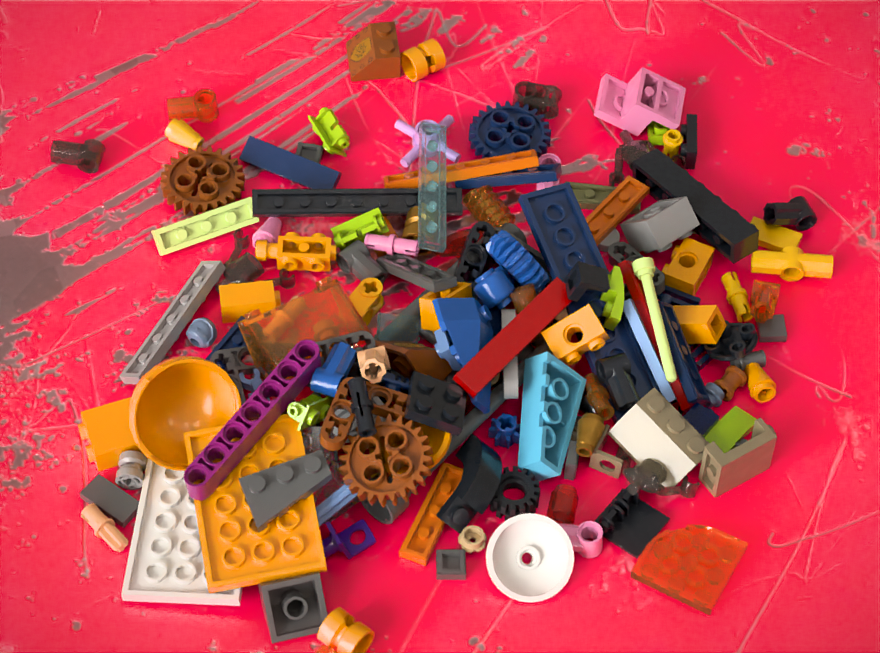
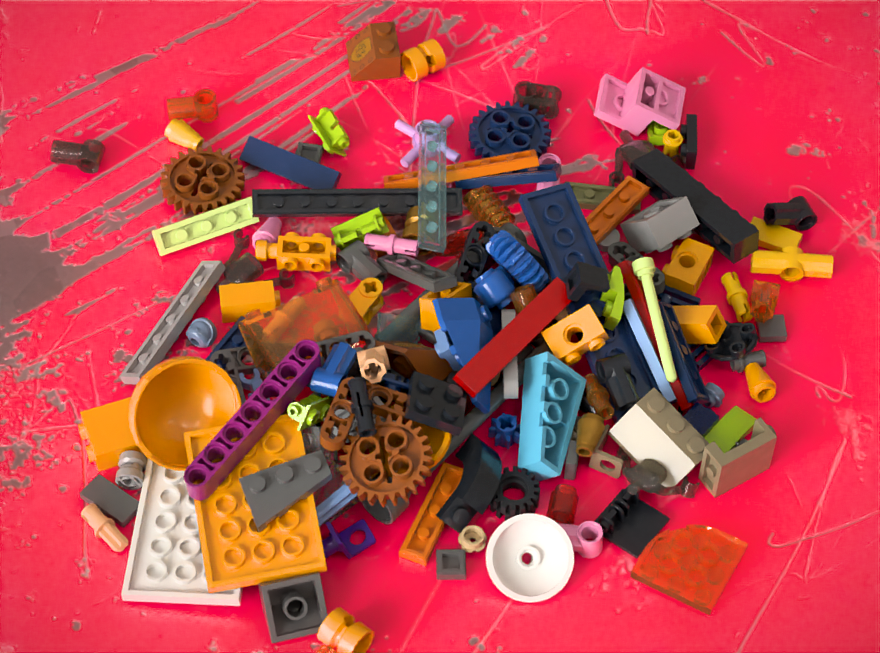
(731, 381): dark orange bush -> none

